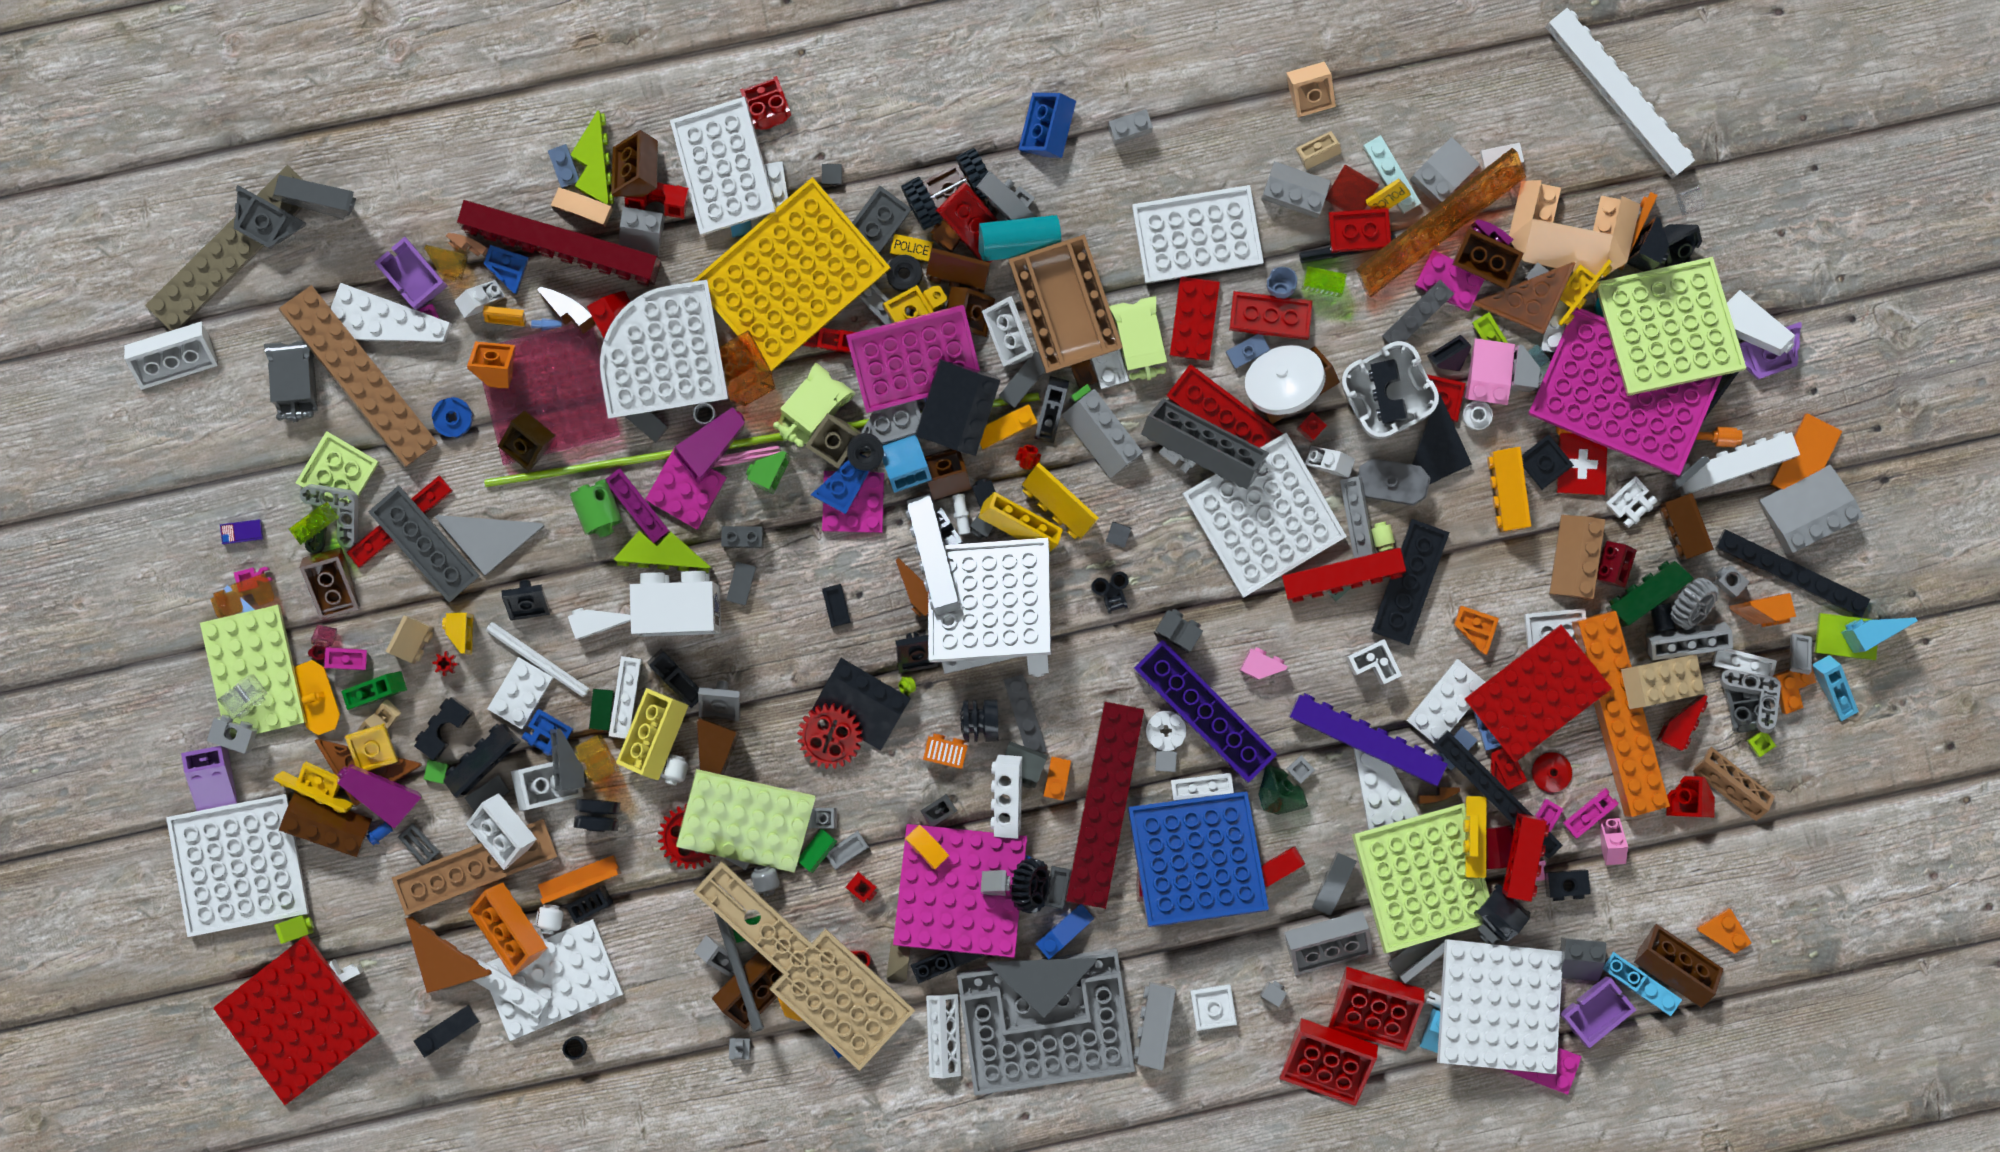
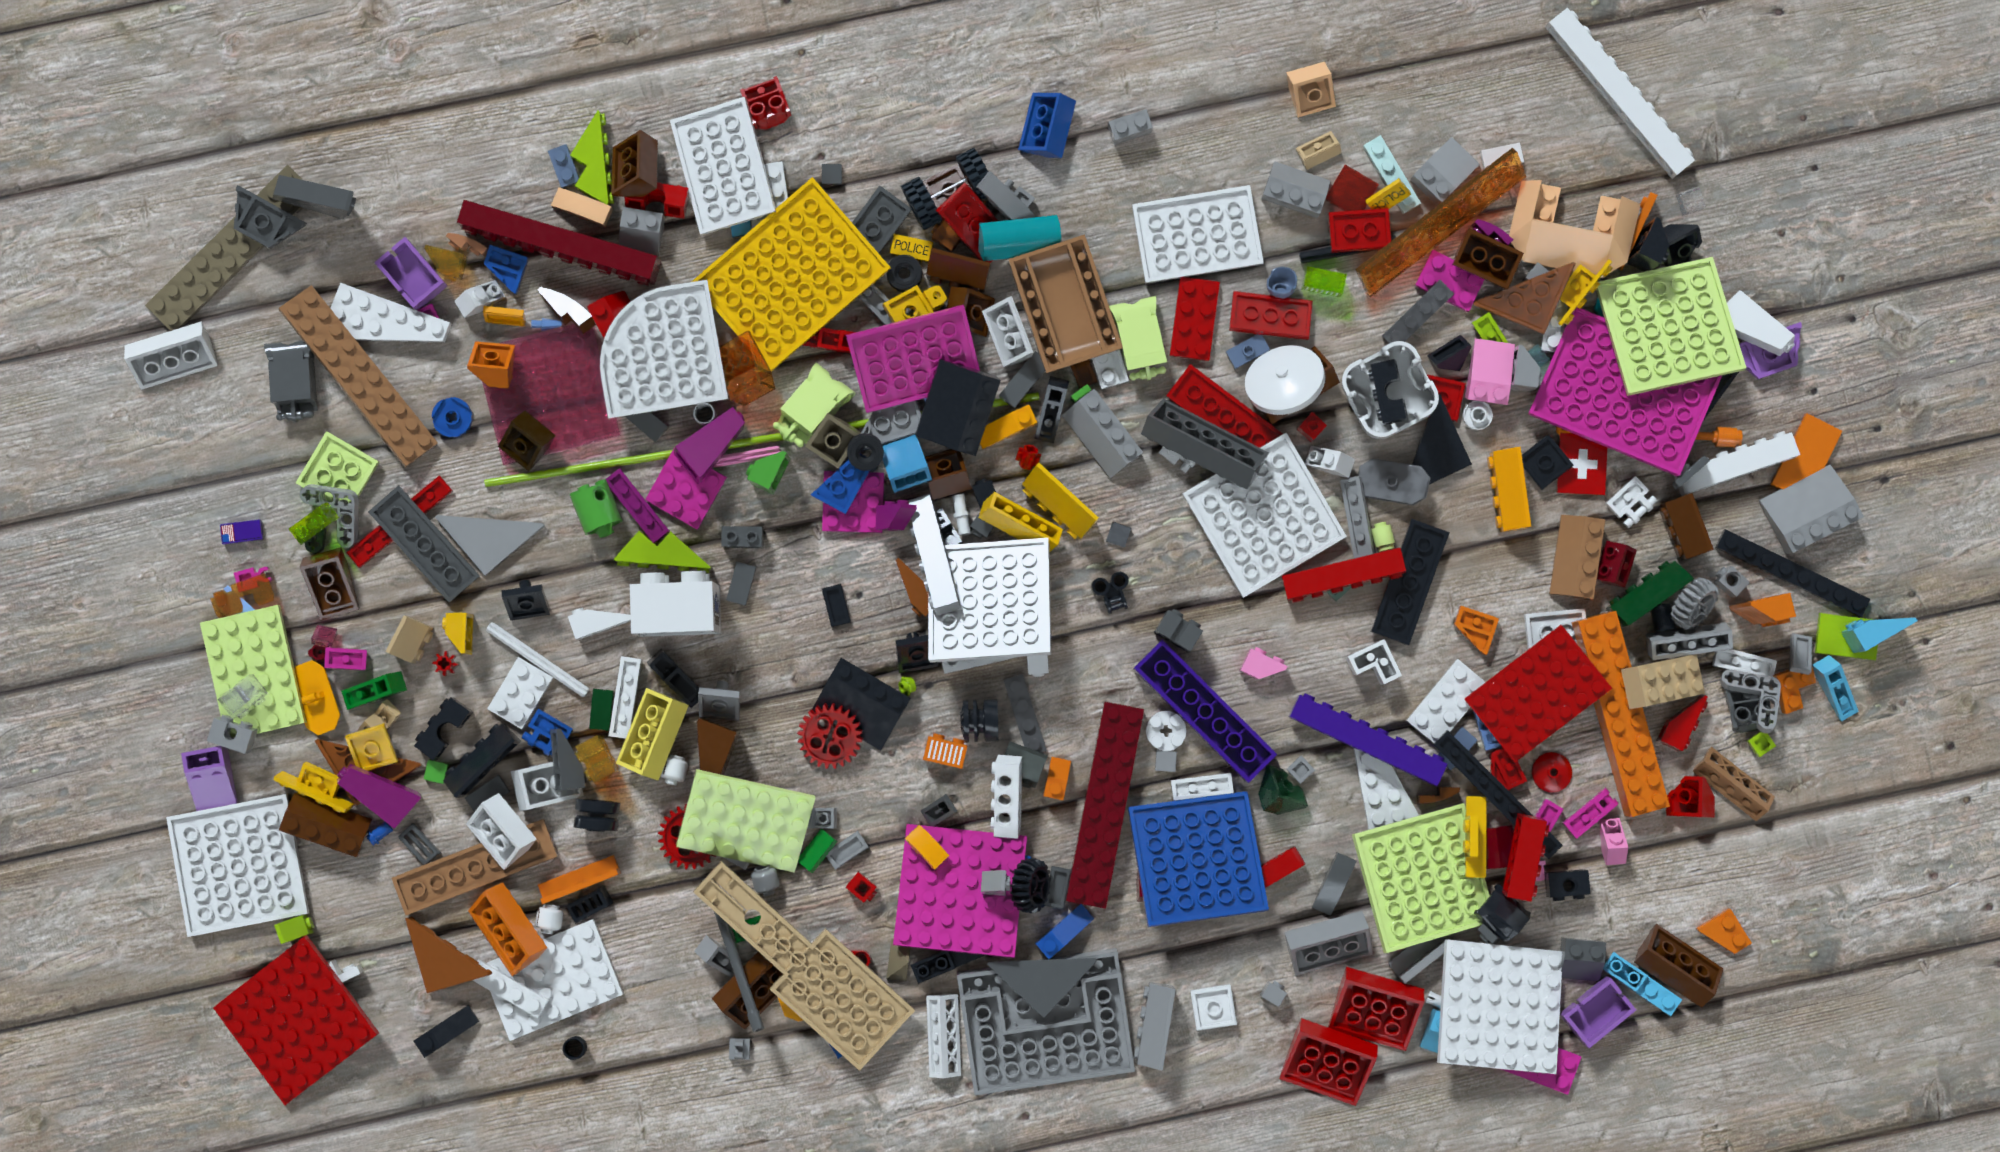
(894, 515): none -> magenta slope

